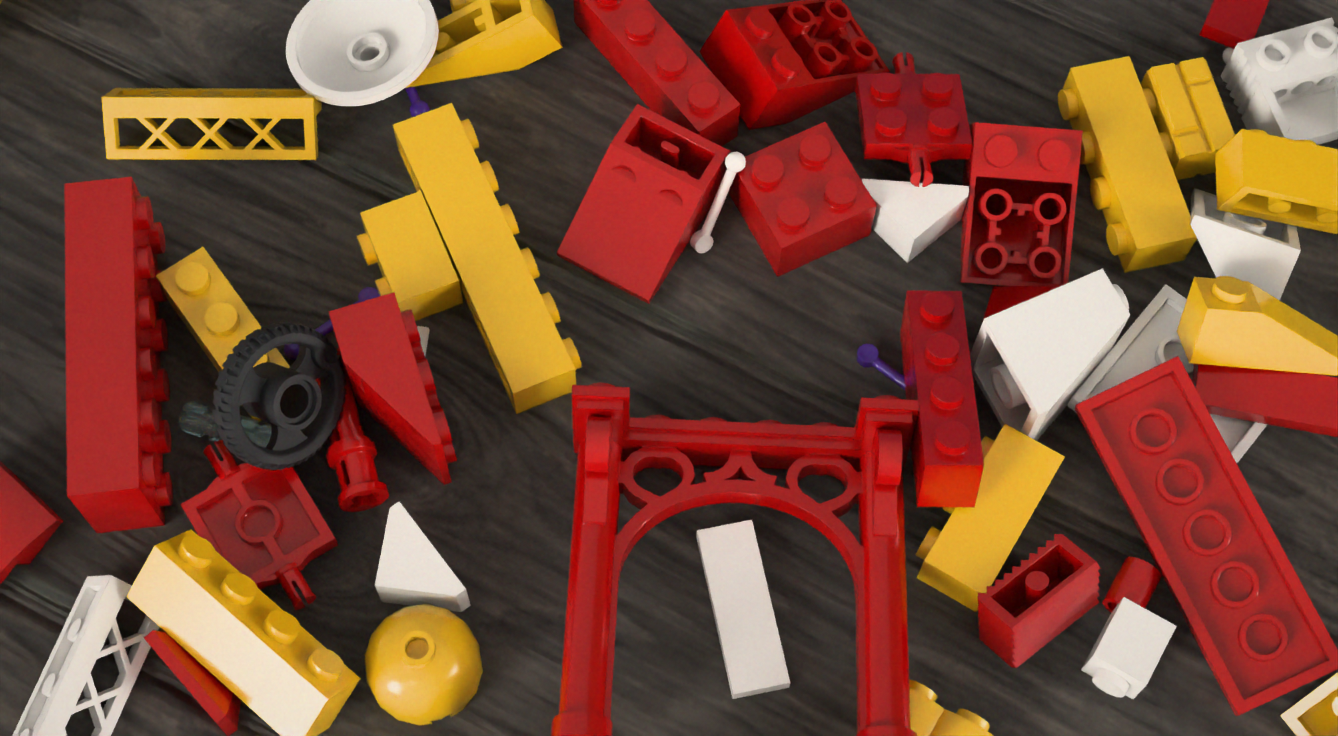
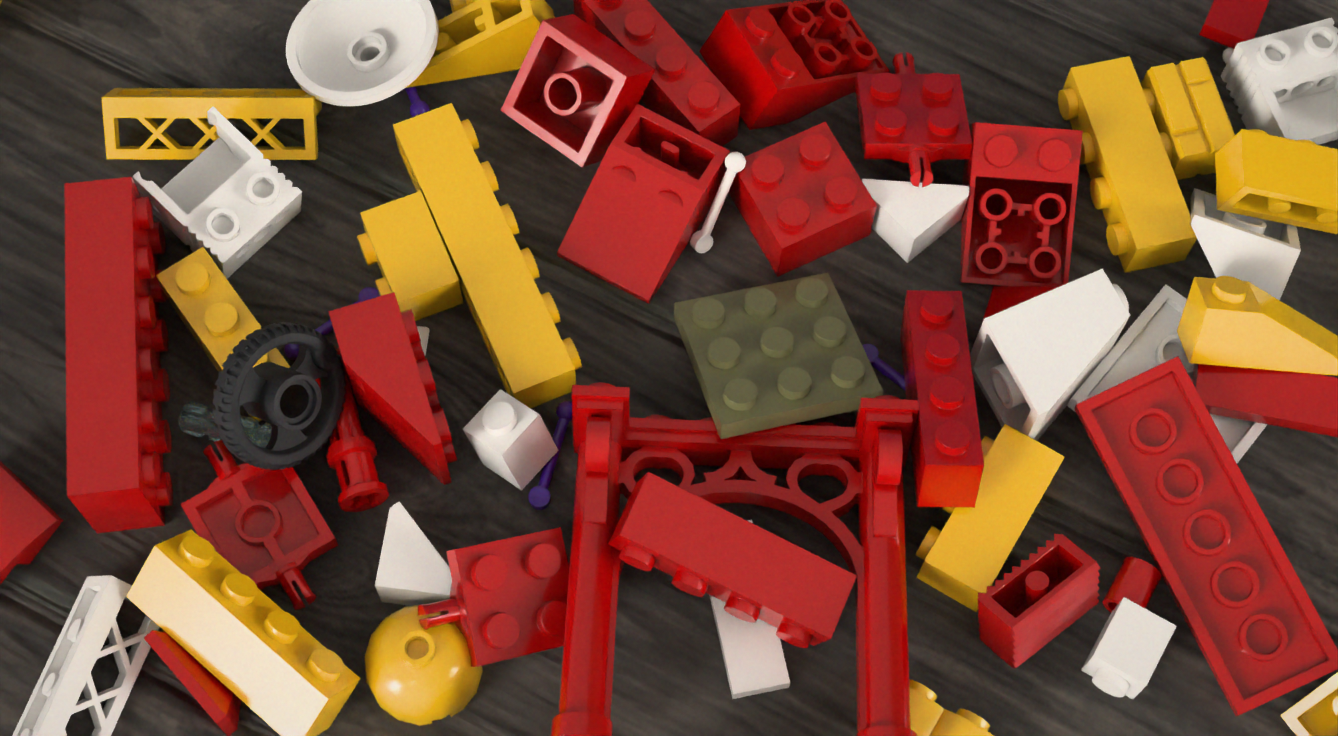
(225, 199): none -> white piece
(506, 596): none -> red plate
(510, 439): none -> white brick
(539, 496): none -> dark purple hinge
(576, 88): none -> red brick
(731, 561): none -> red brick
(775, 355): none -> olive plate

